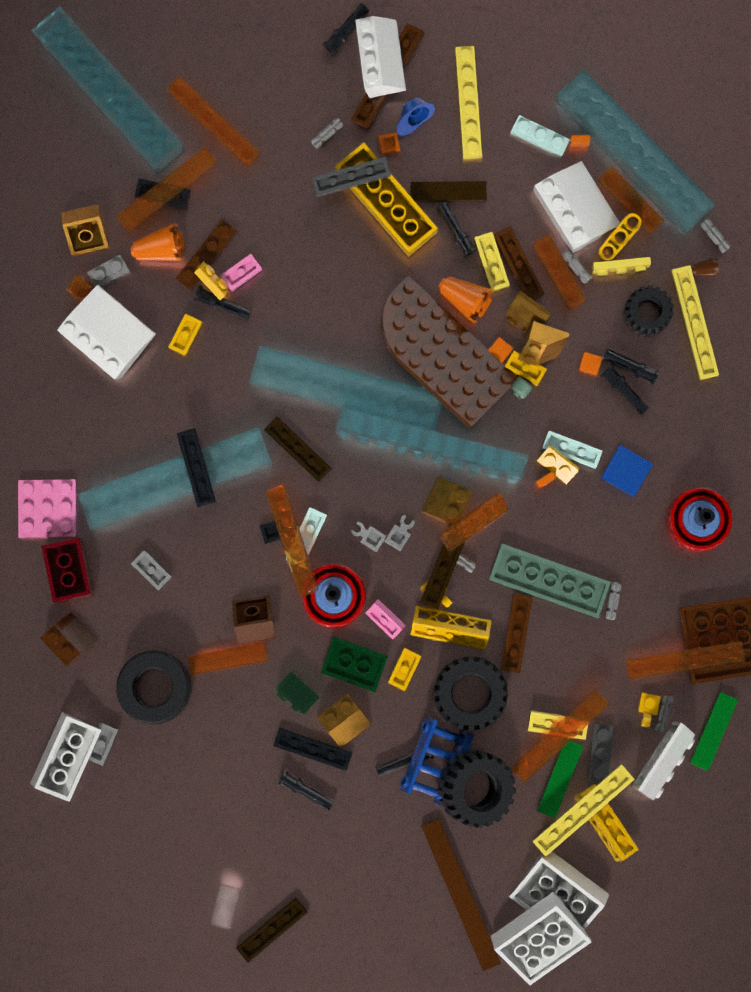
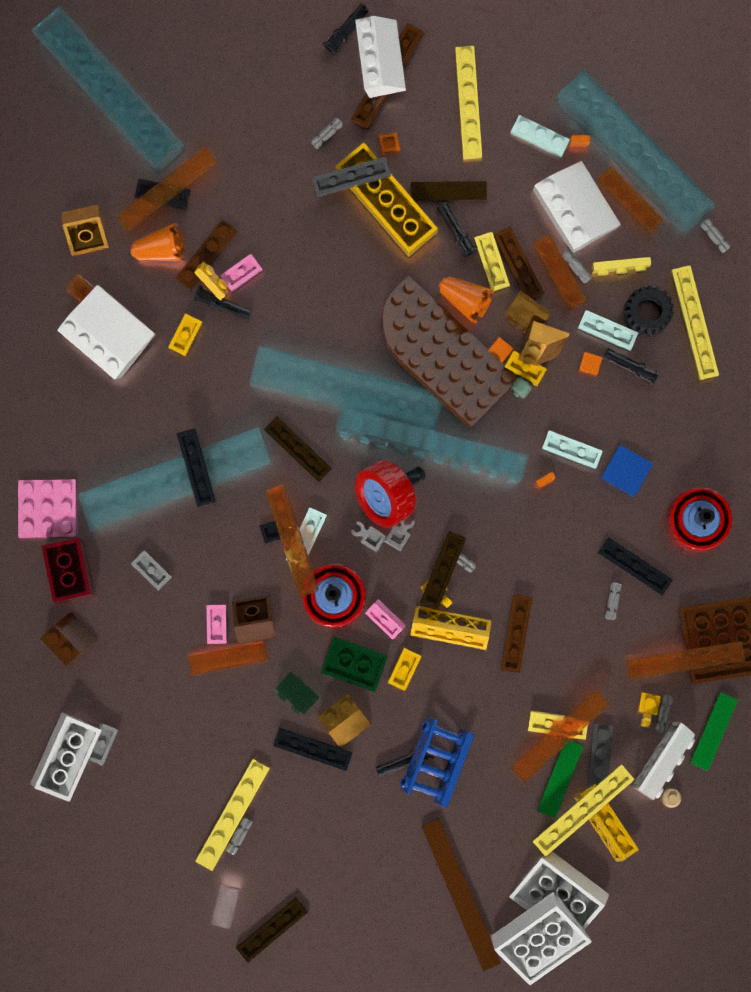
(108, 271): light grey plate -> none
(128, 679): black tyre -> none
(213, 121): clear orange plate -> none
(216, 624): none -> bright pink plate
(232, 814): none -> light yellow plate
(239, 836): none -> light grey axle
(297, 786): black pin -> none
(387, 492): none -> red wheel
(413, 115): blue piece -> none
(447, 501): pearl gold slope -> none
(474, 522): clear orange plate -> none
(497, 693): black tyre -> none
(497, 798): black tyre -> none
(549, 581): sand green plate -> none
(558, 464): yellow plate -> none
(608, 330): none -> light aqua plate
(618, 382): black pin -> none
(622, 227): yellow beam -> none
(635, 566): none -> black tile
(671, 797): none -> tan piece
(706, 267): reddish brown cone -> none

